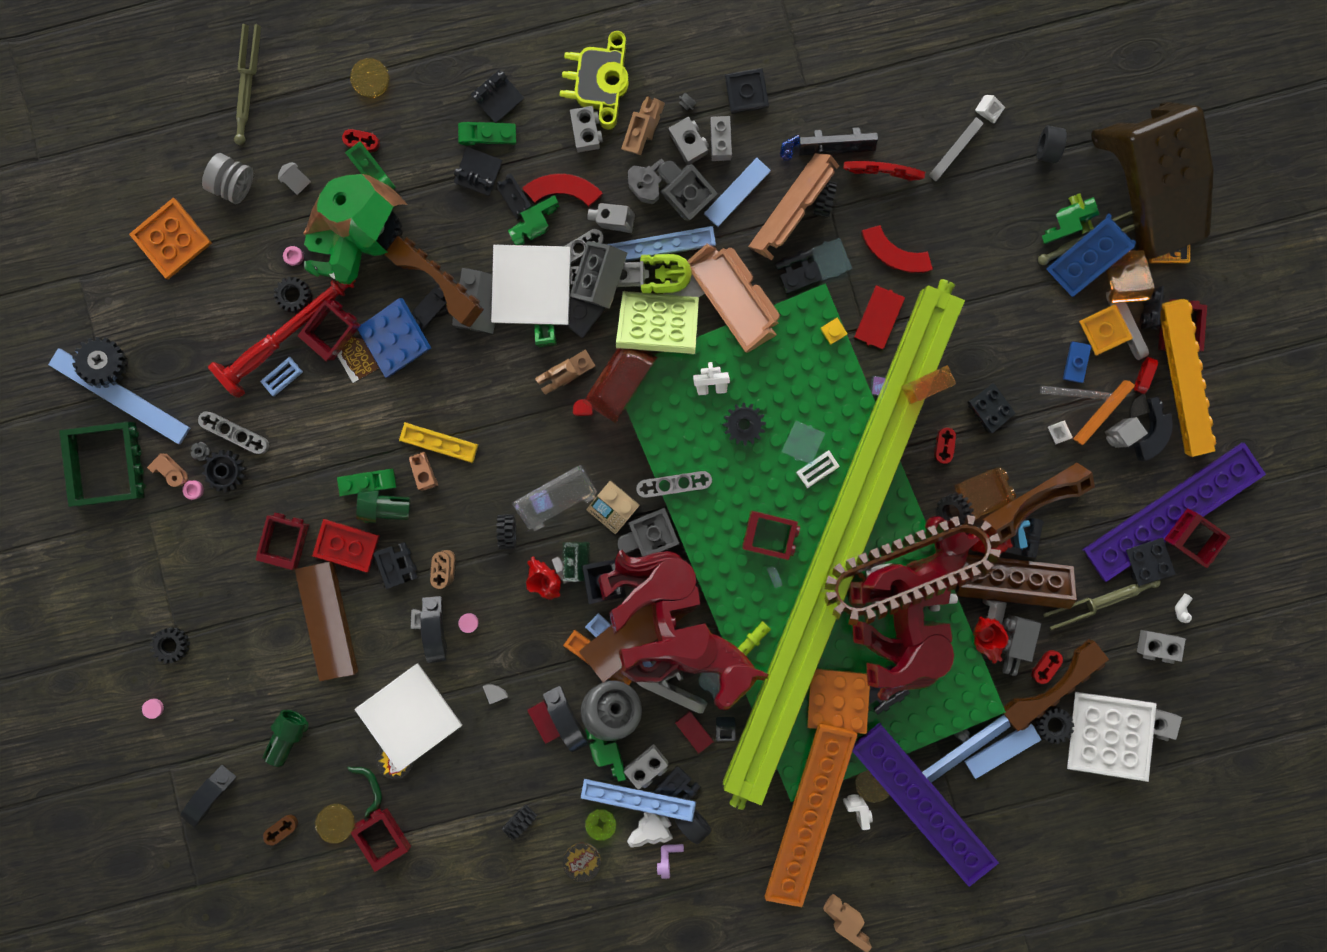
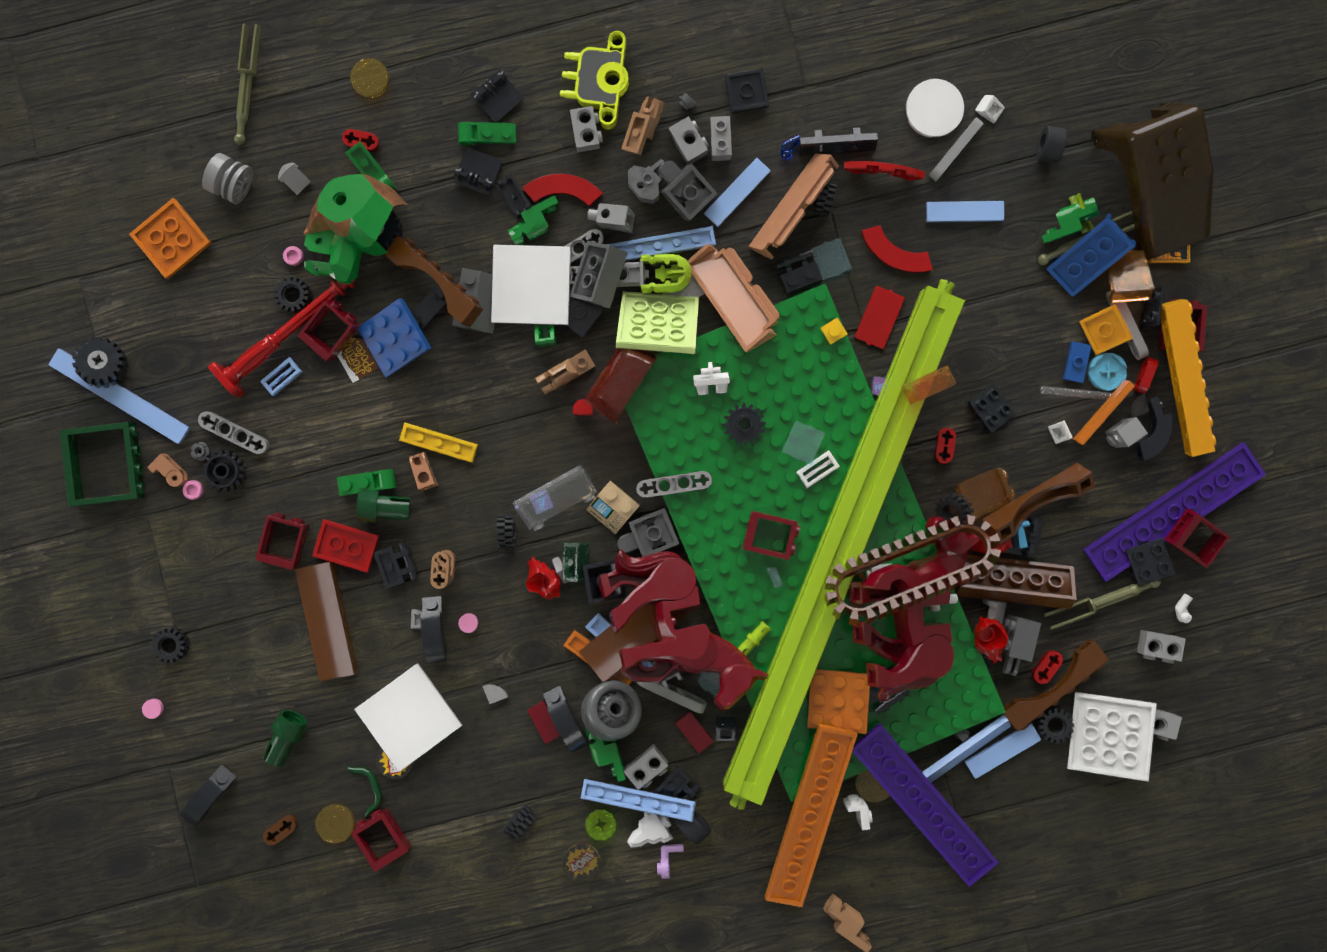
(934, 108): none -> white tile
(965, 211): none -> light blue tile
(1107, 371): none -> medium azure tile

